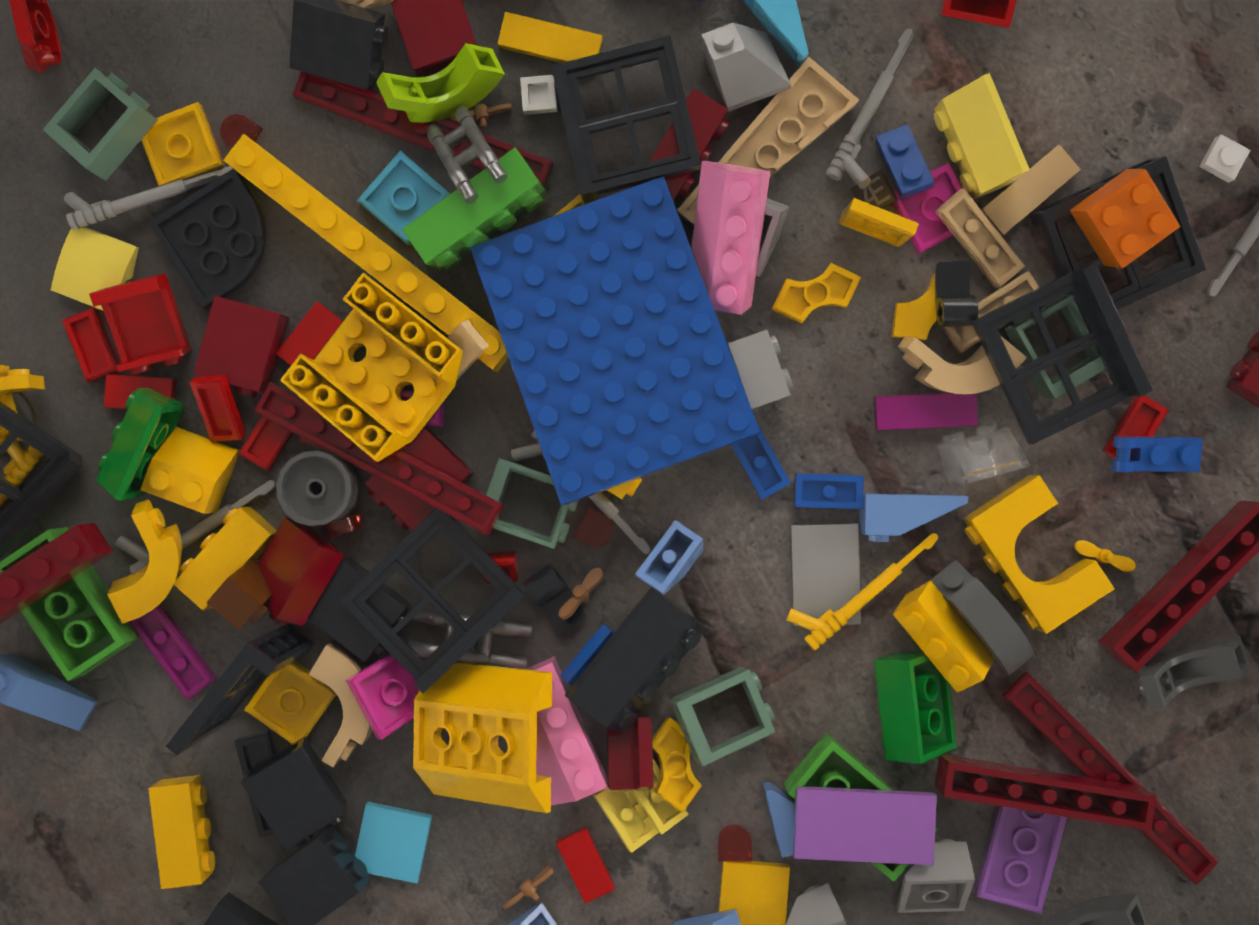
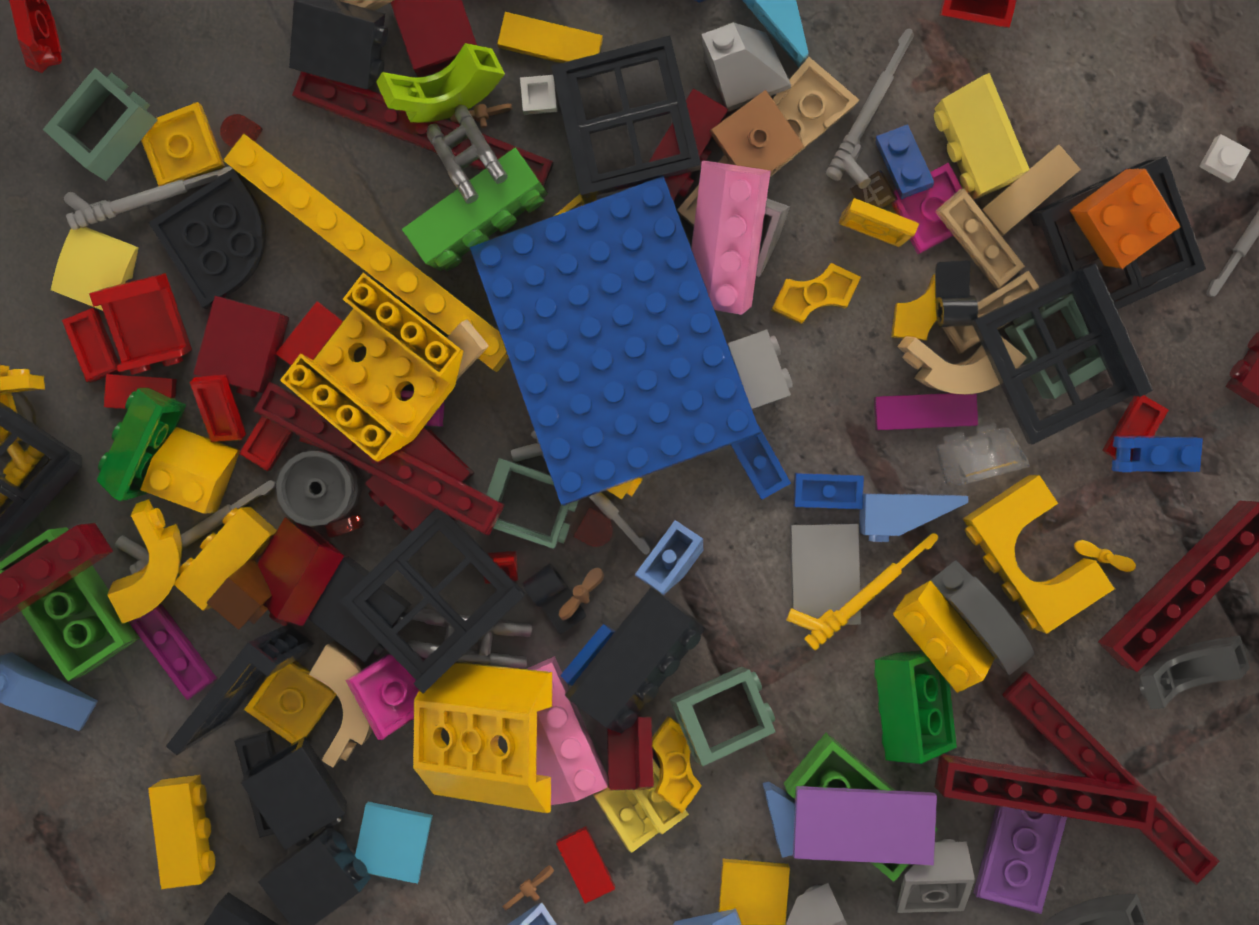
(401, 194): medium azure tile -> none
(734, 844): clear red tile -> none
(757, 135): none -> medium nougat plate

